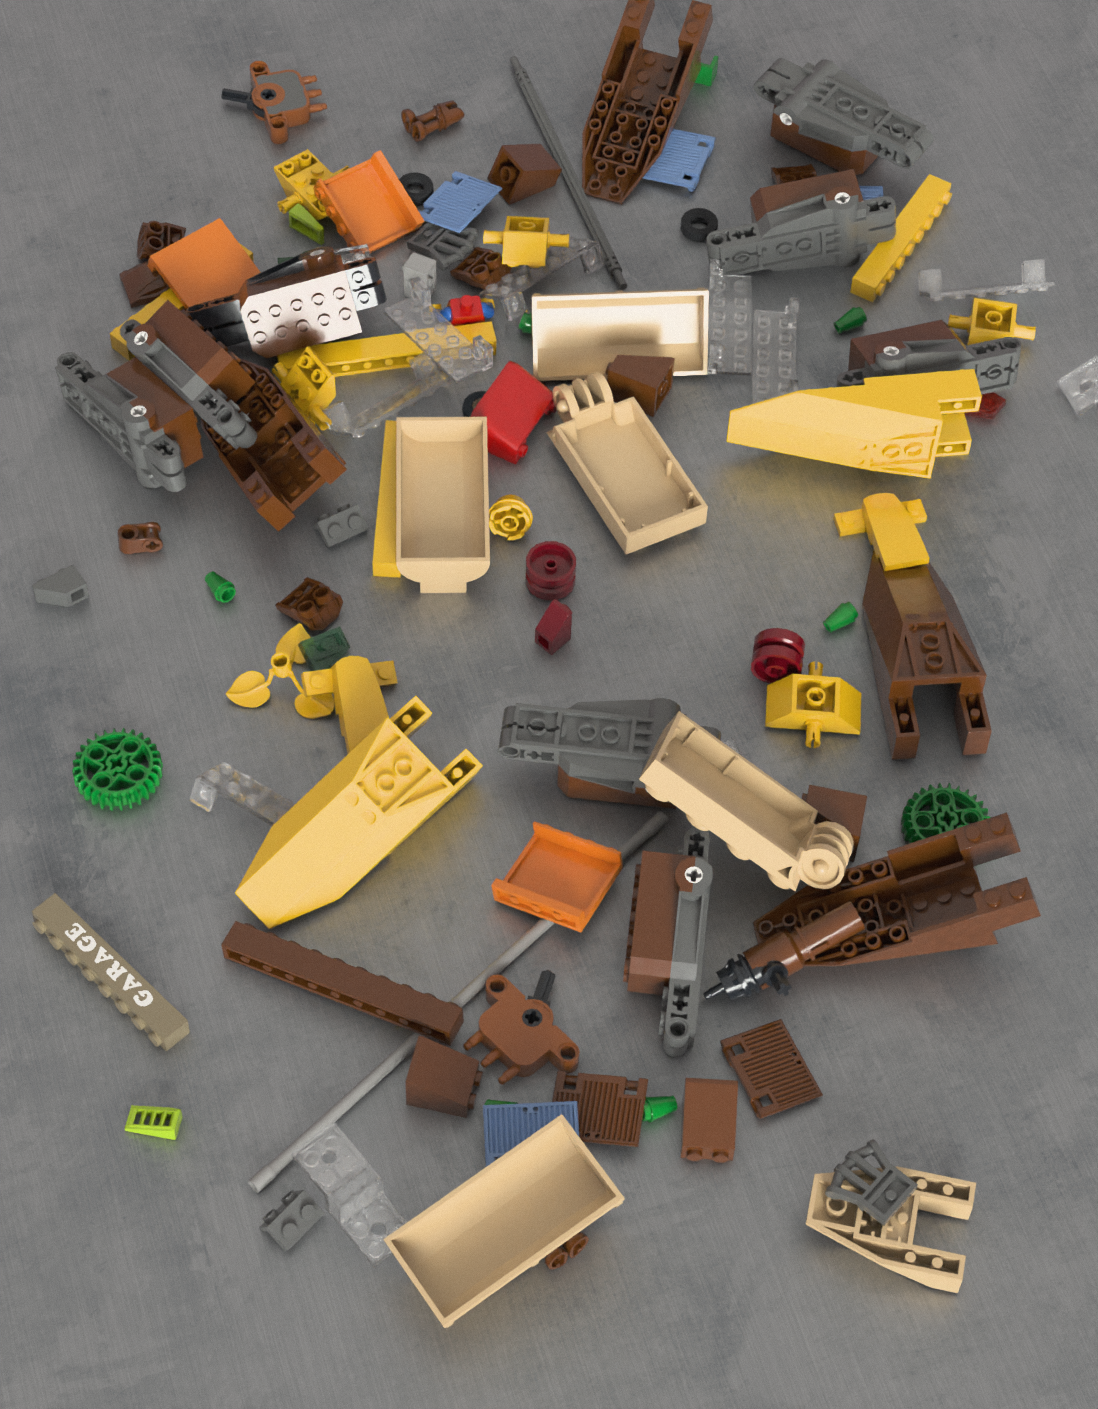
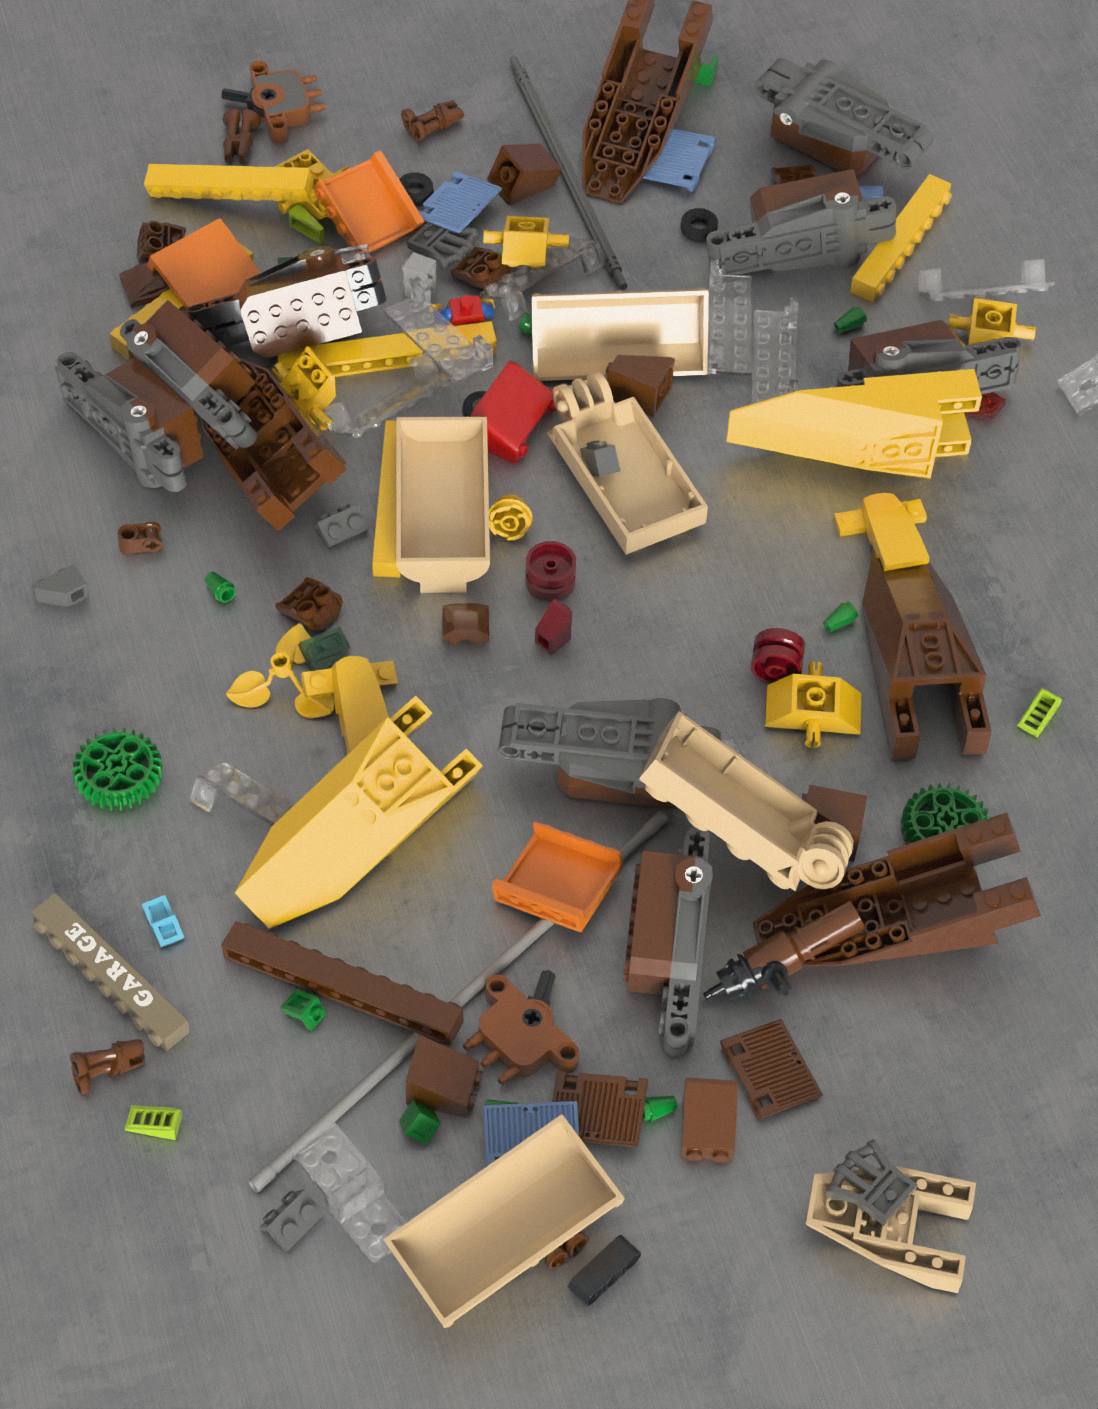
(116, 1060): none -> reddish brown piece
(162, 921): none -> medium azure slope
(229, 182): none -> yellow brick
(239, 143): none -> reddish brown piece
(305, 1008): none -> green bracket
(419, 1122): none -> green panel
(465, 622): none -> reddish brown slope
(600, 458): none -> dark grey slope
(604, 1270): none -> black beam
(1050, 699): none -> lime slope

